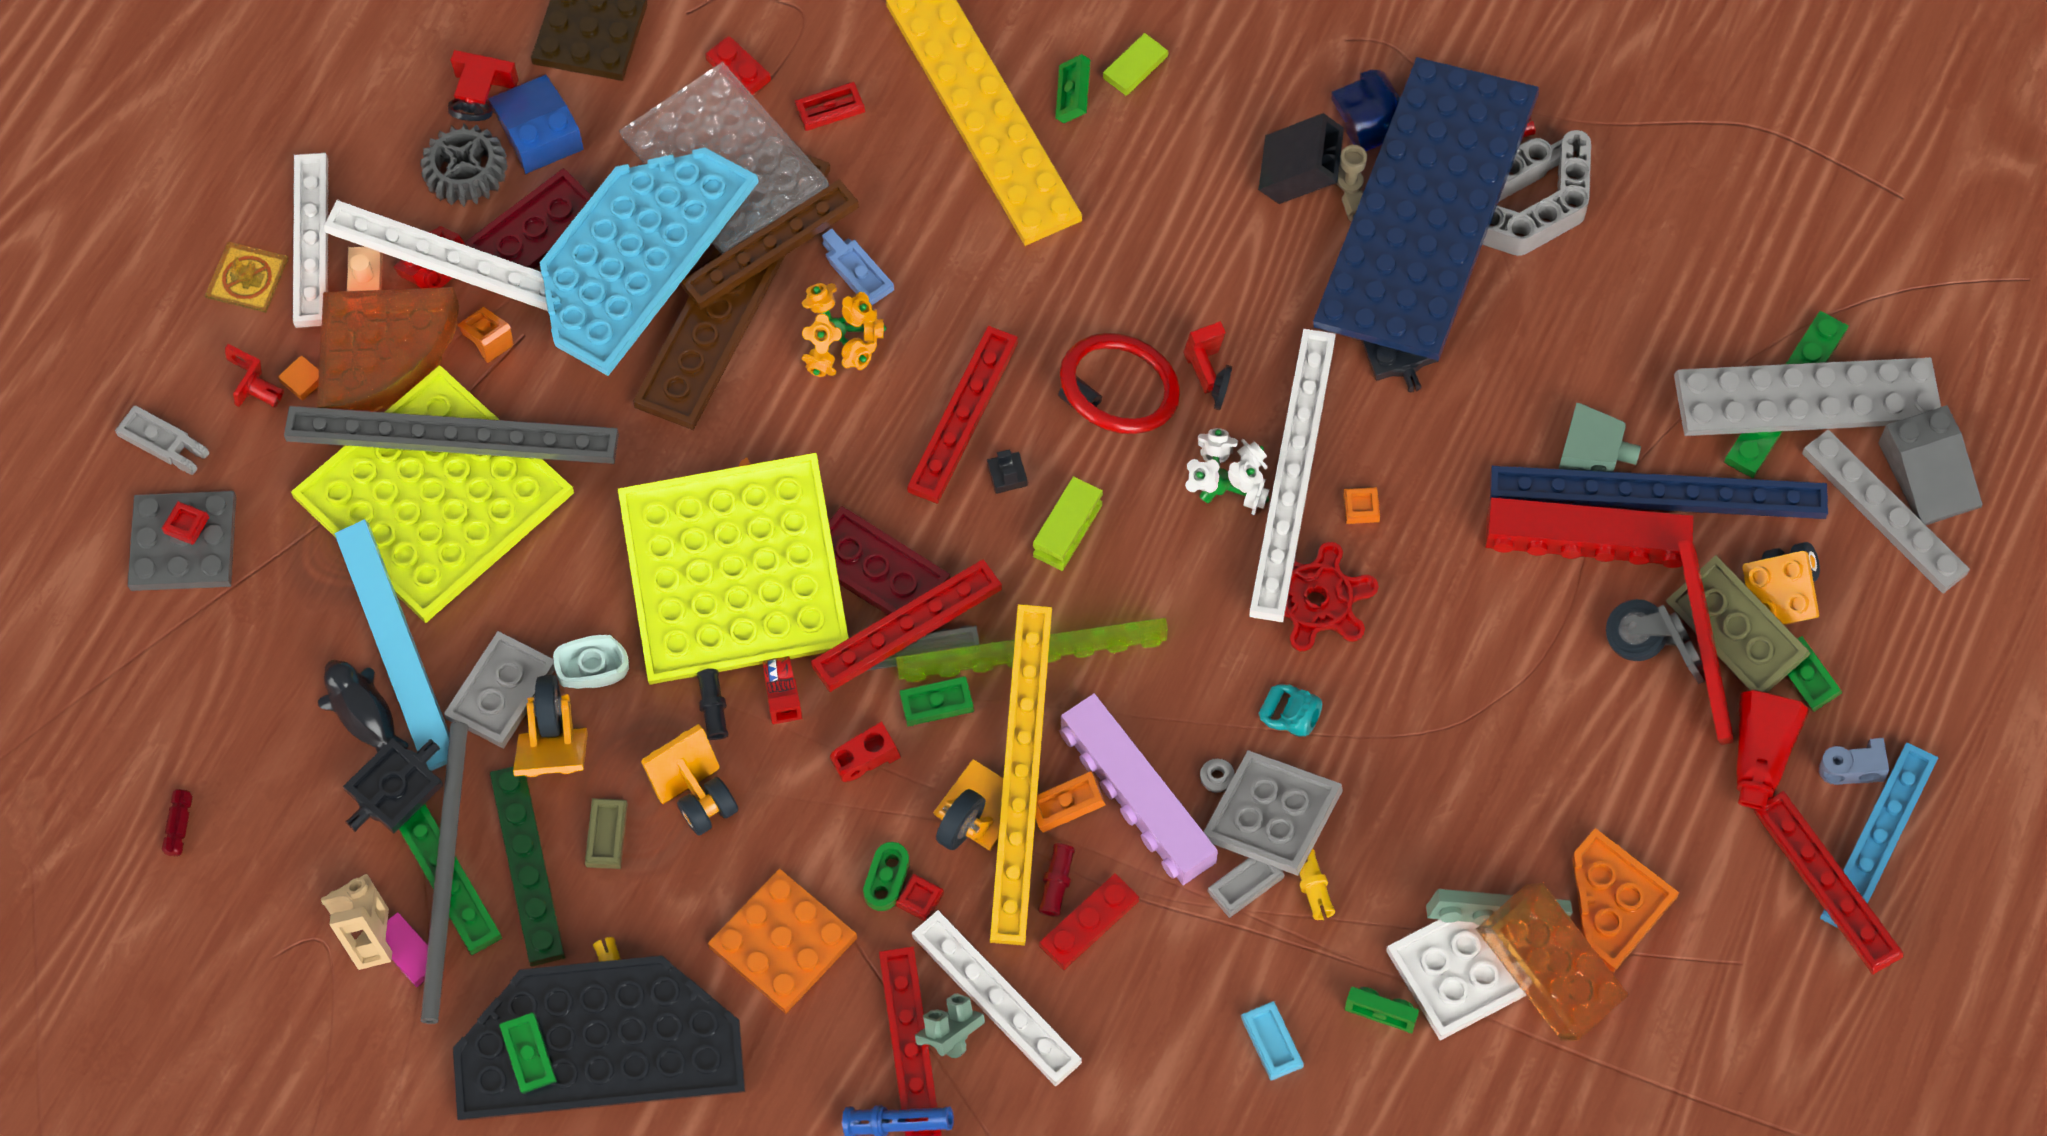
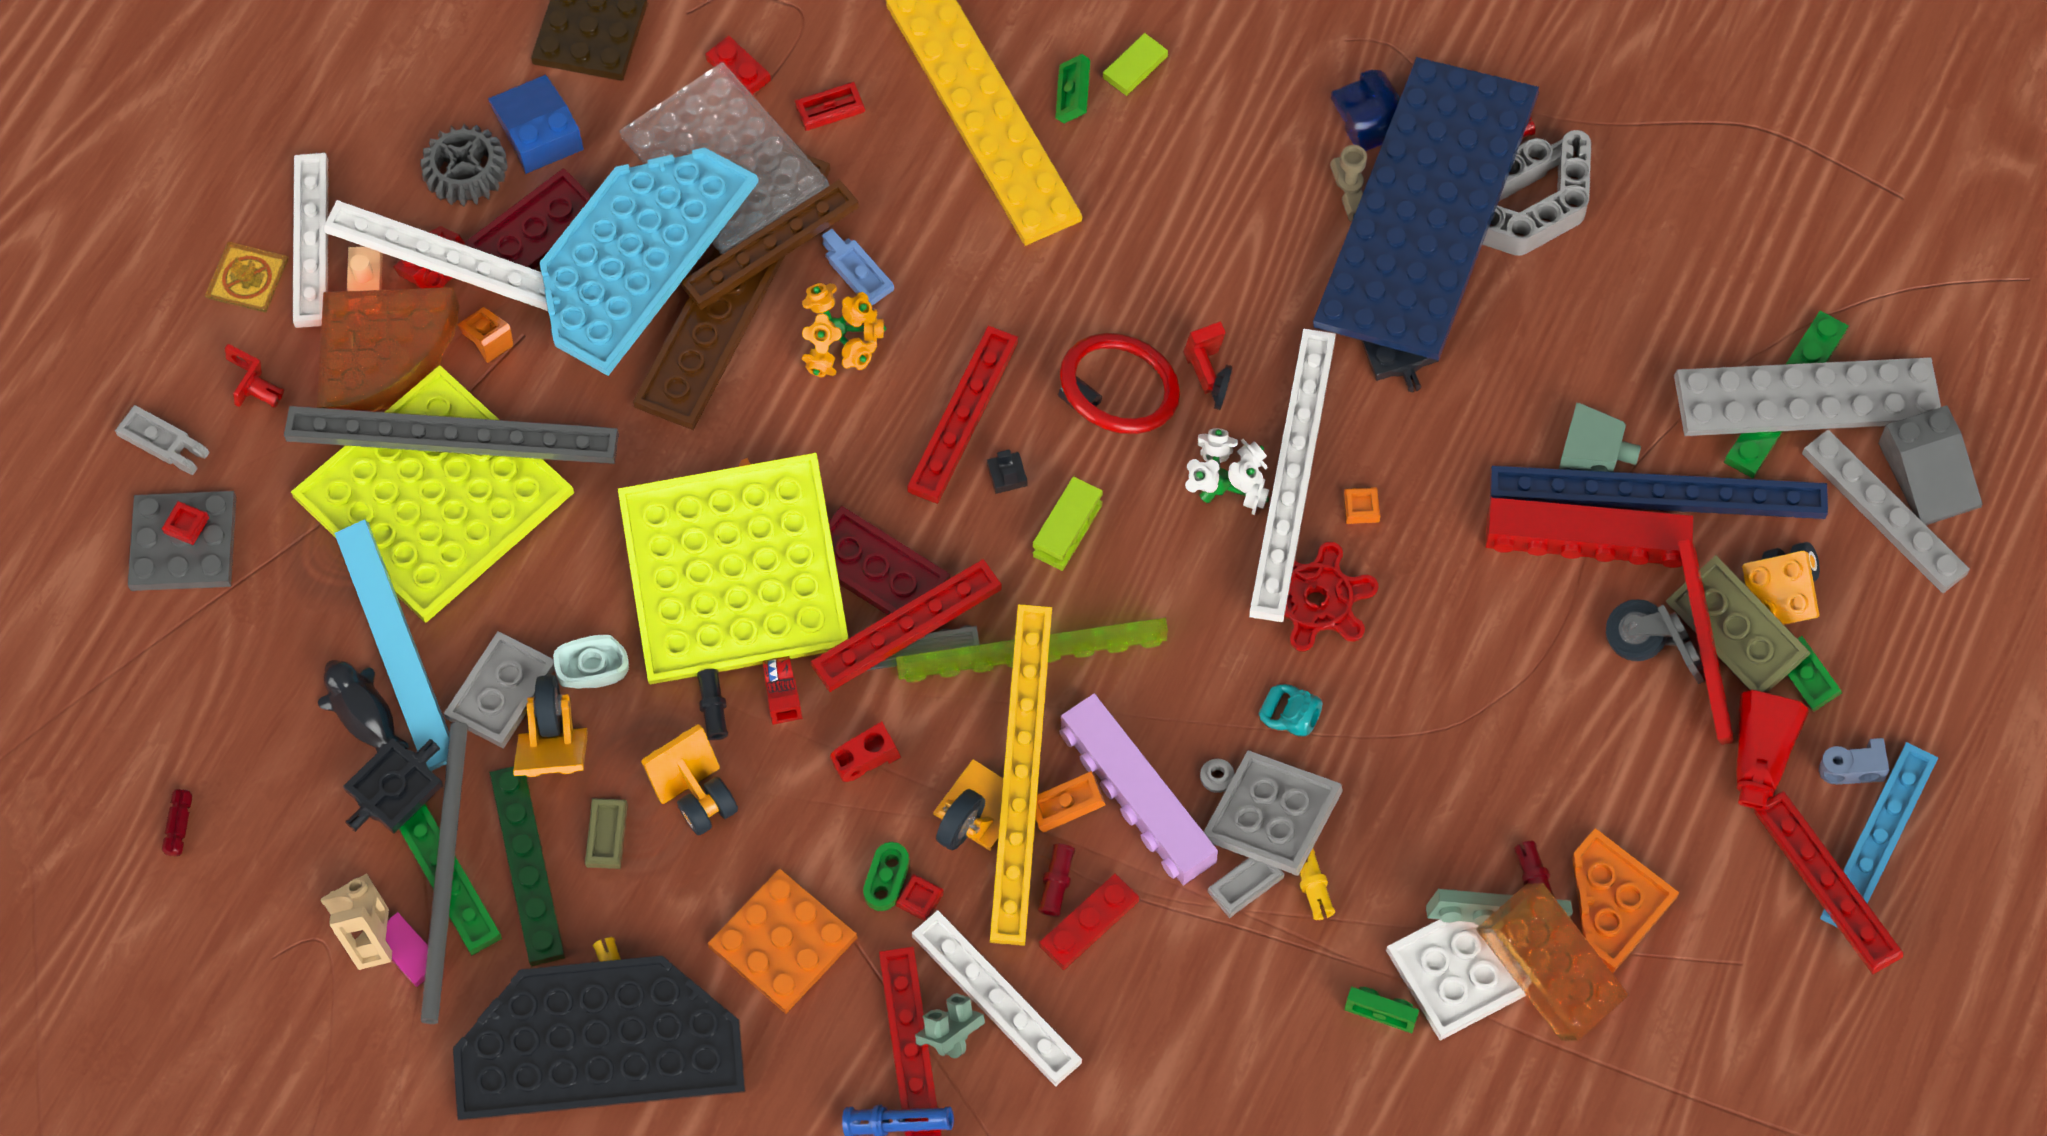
(300, 378): orange tile -> none
(476, 77): red piece -> none
(528, 1053): green plate -> none
(936, 701): green plate -> none
(1272, 1041): medium azure tile -> none
(1301, 158): black brick -> none
(1532, 865): none -> dark red pin

